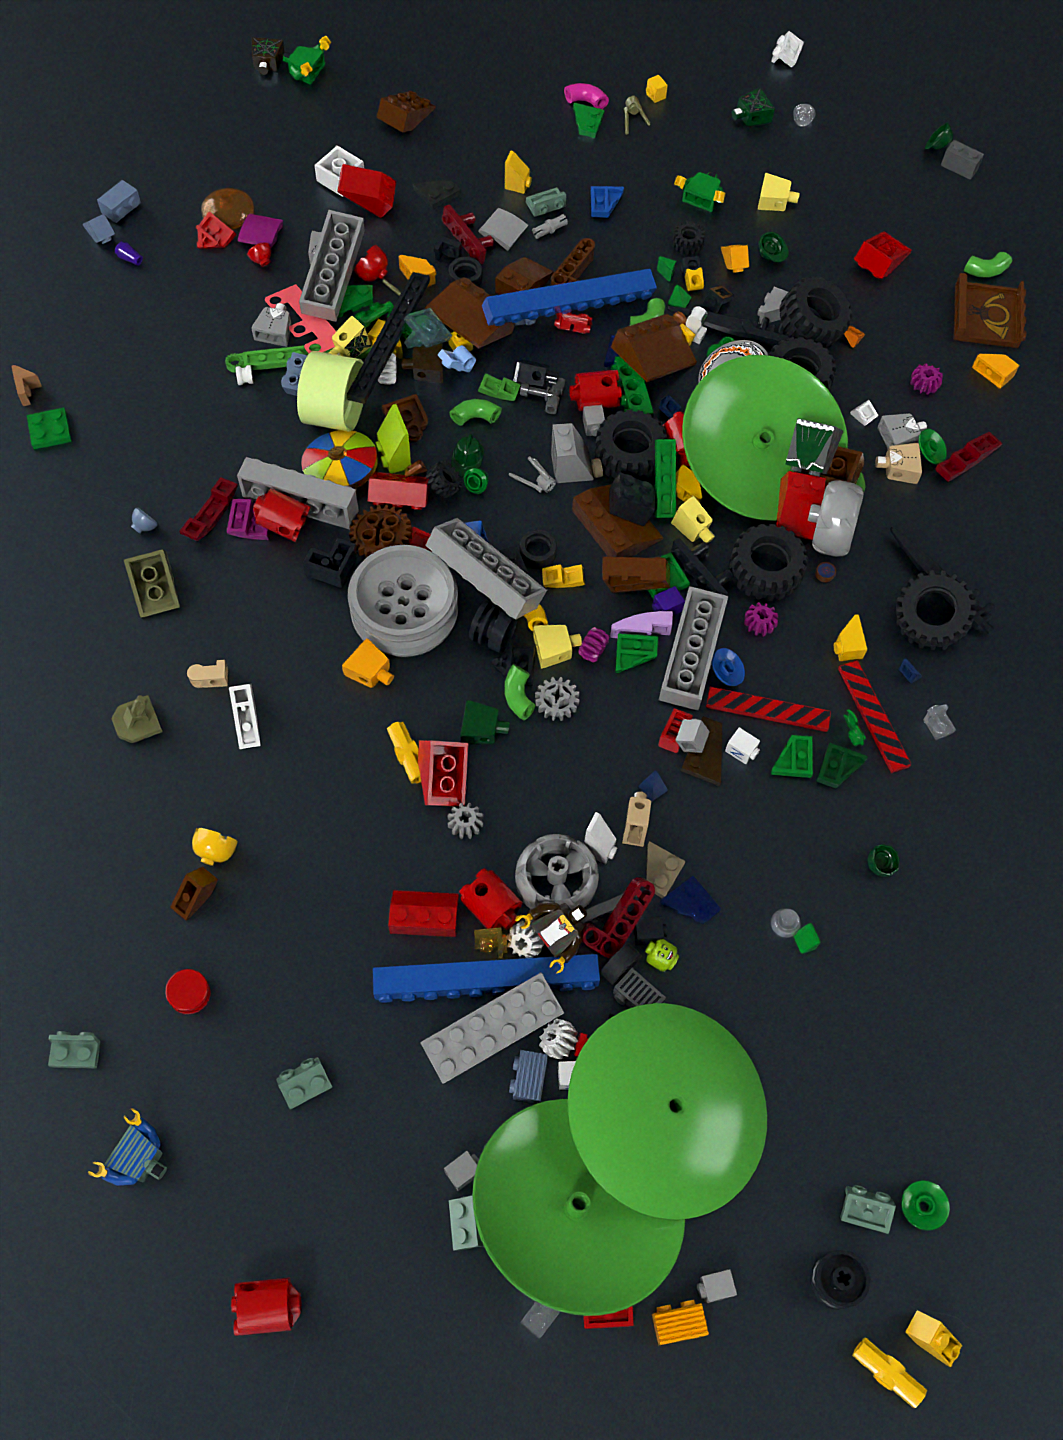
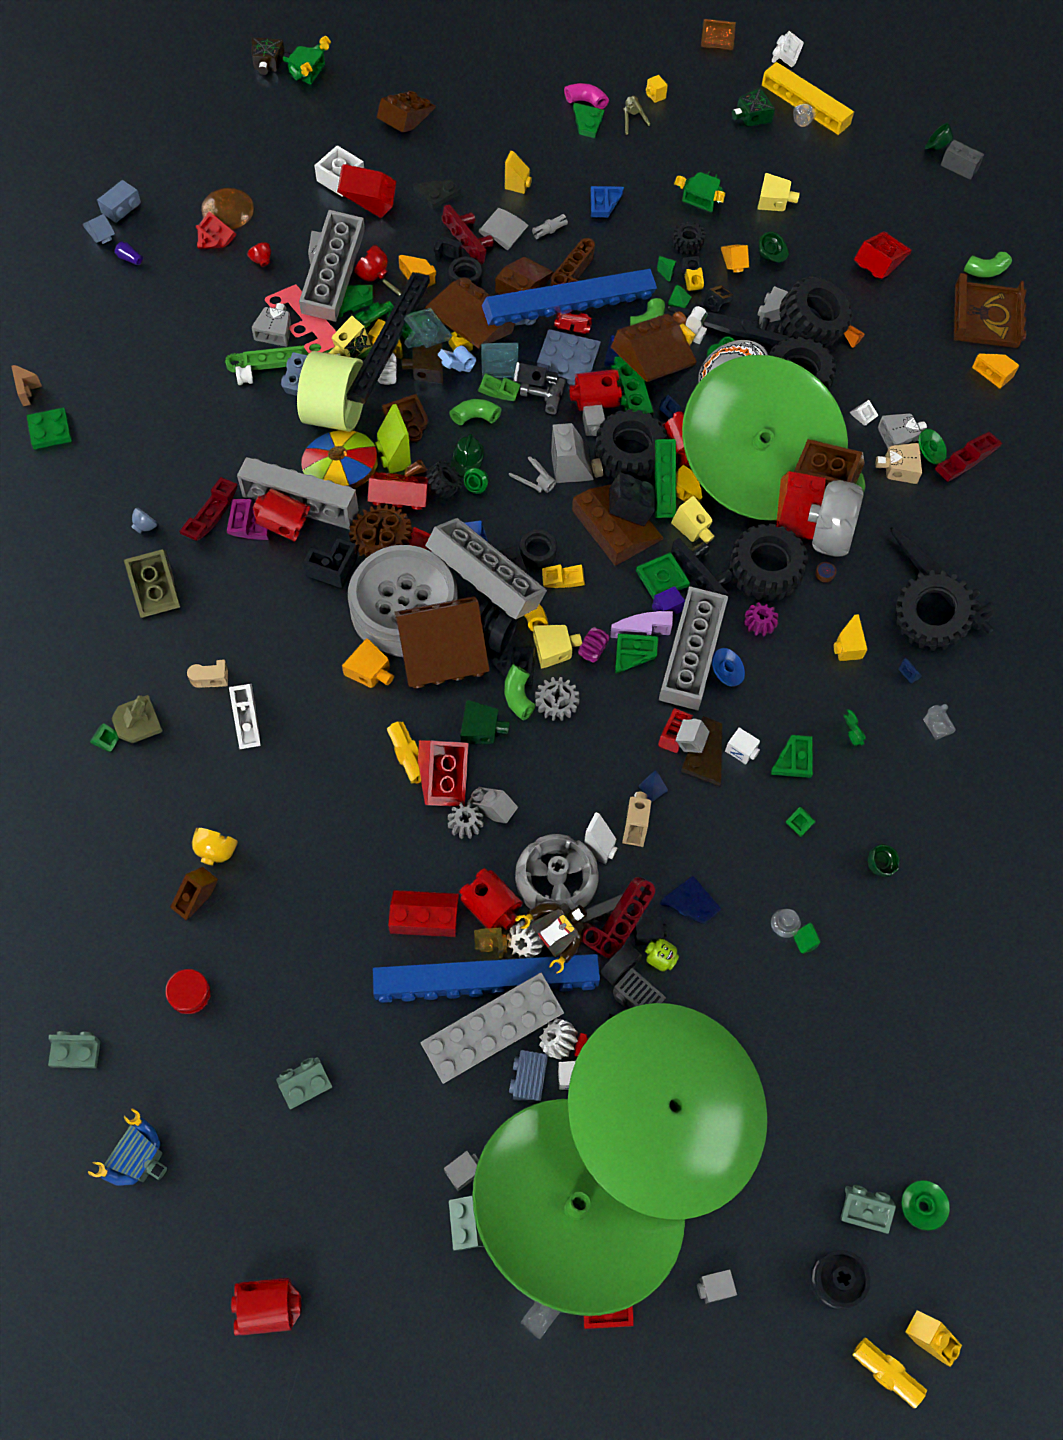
(105, 738): none -> green slope
(260, 229): magenta slope -> none
(442, 642): none -> reddish brown panel
(493, 804): none -> light grey slope
(499, 359): none -> clear light blue bracket
(546, 201): sand green bracket -> none
(568, 354): none -> sand blue plate
(635, 573): reddish brown wedge -> none
(662, 869): dark tan wing -> none
(679, 1323): light orange brick -> none
(718, 34): none -> clear orange plate
(768, 709): red tile -> none
(799, 91): none -> yellow brick
(800, 821): none -> green slope
(813, 447): slope -> none
(839, 765): dark green wing -> none
(874, 717): tile -> none
(926, 378): magenta gear -> none

